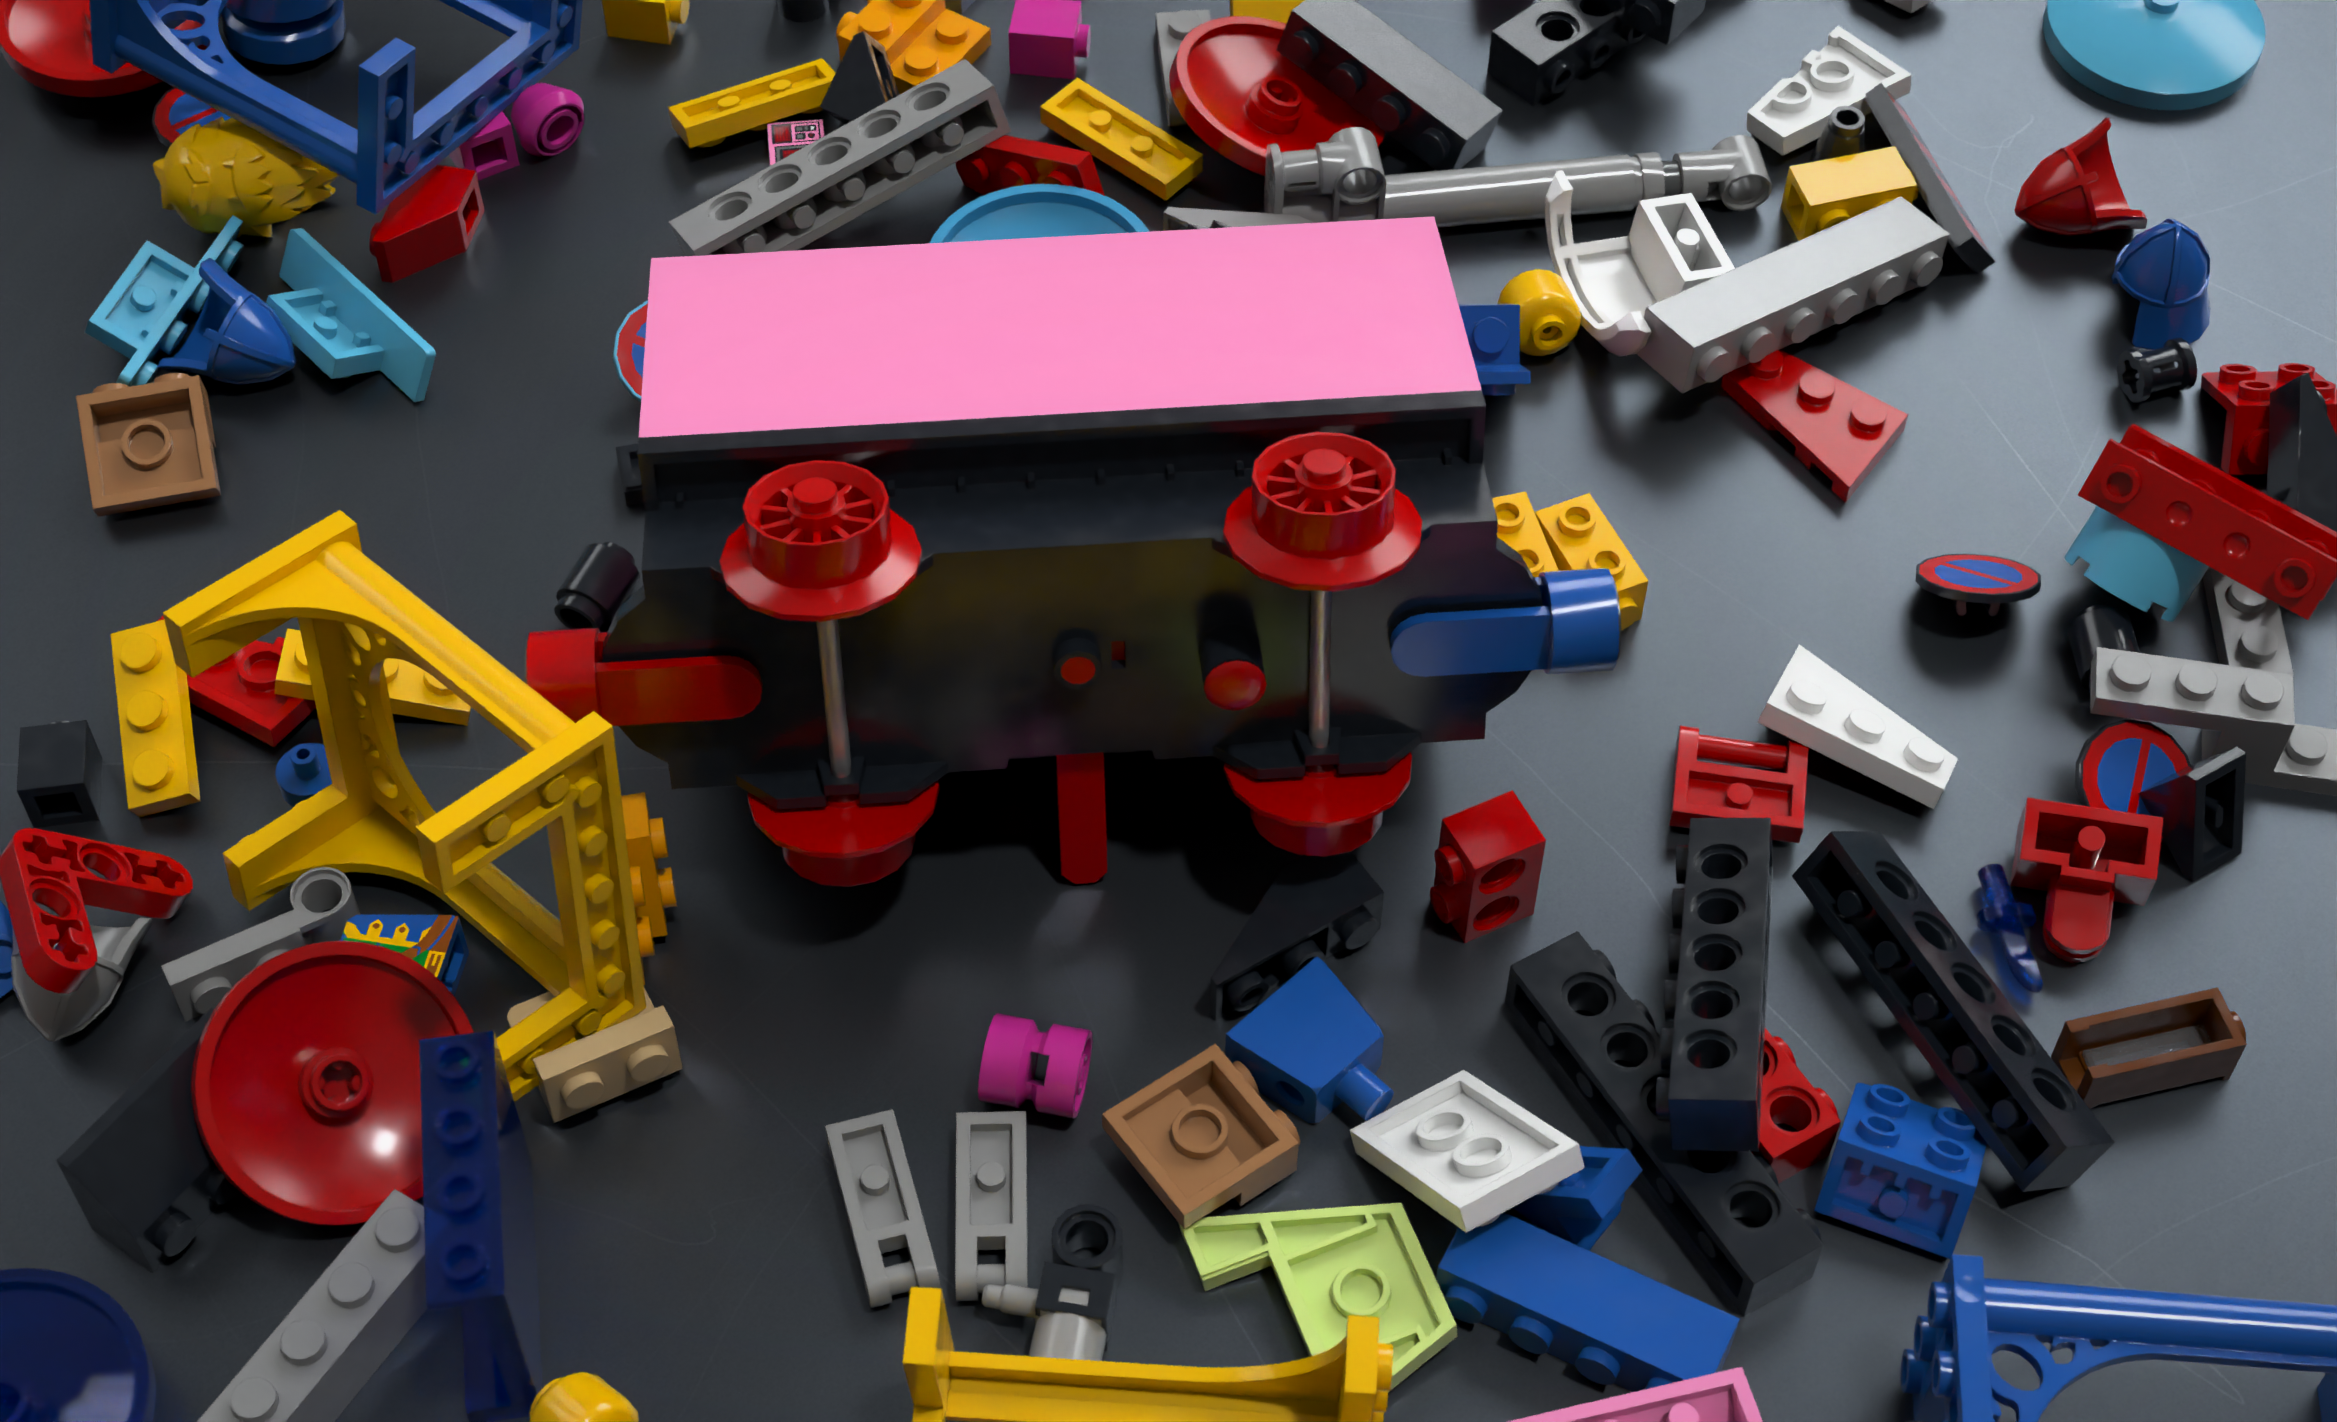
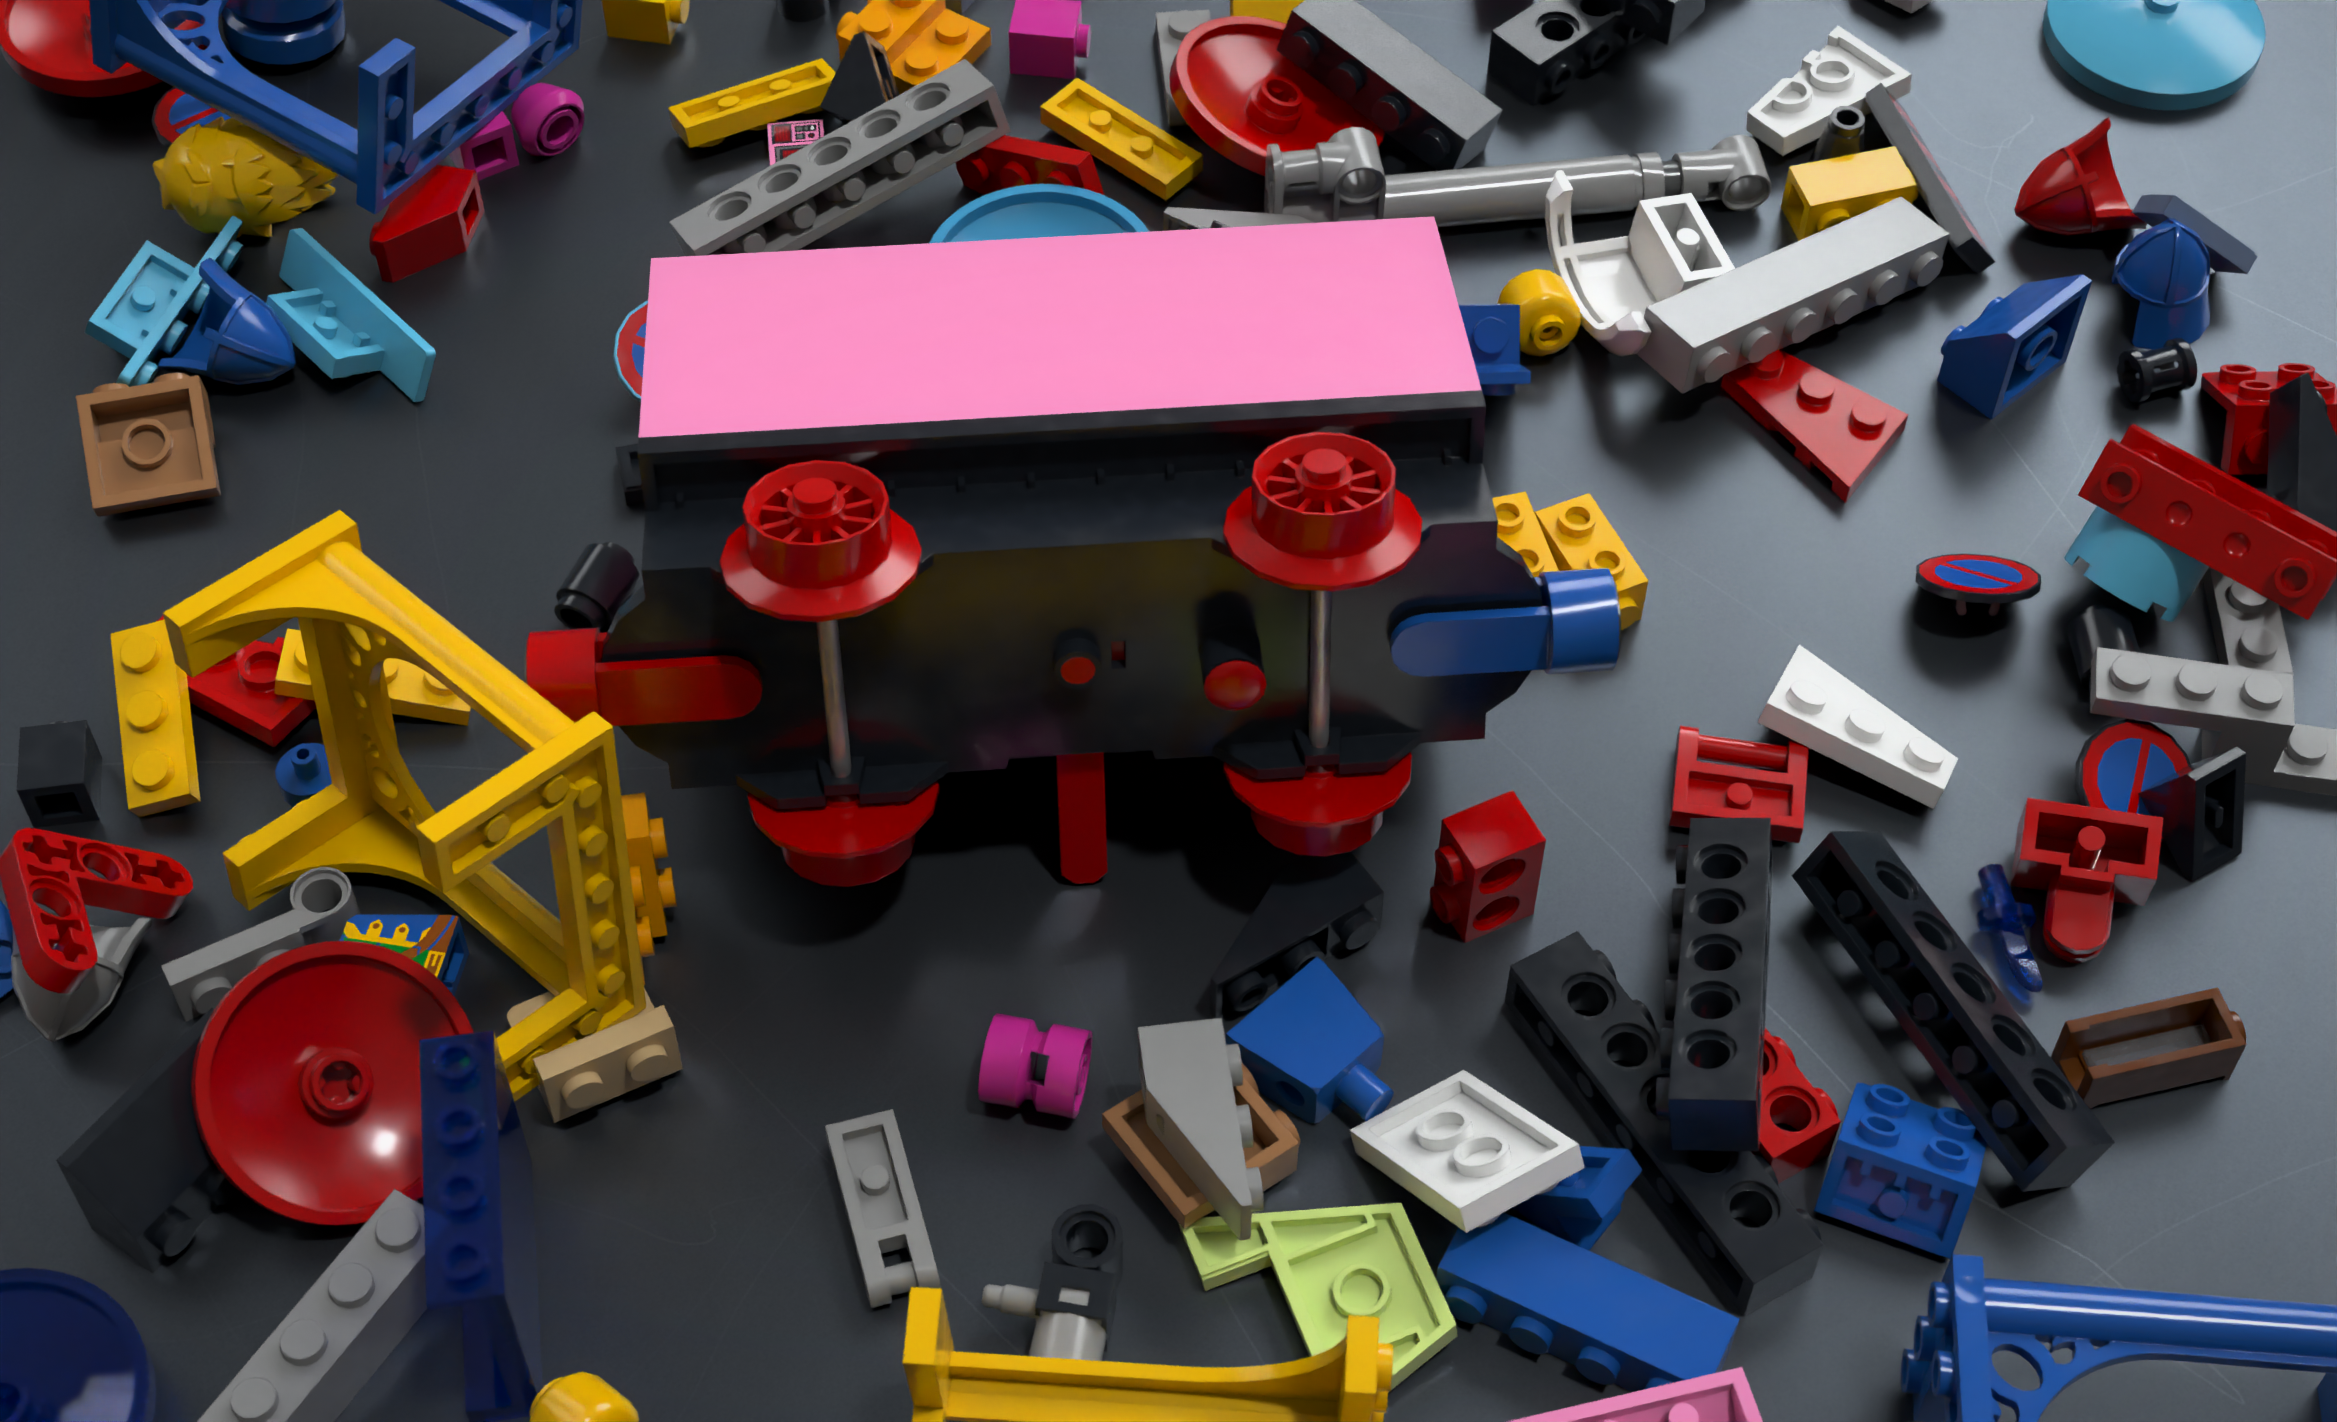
(990, 1200): light grey plate -> none
(1193, 1112): none -> light grey slope
(2013, 343): none -> blue slope
(2225, 251): none -> sand blue tile

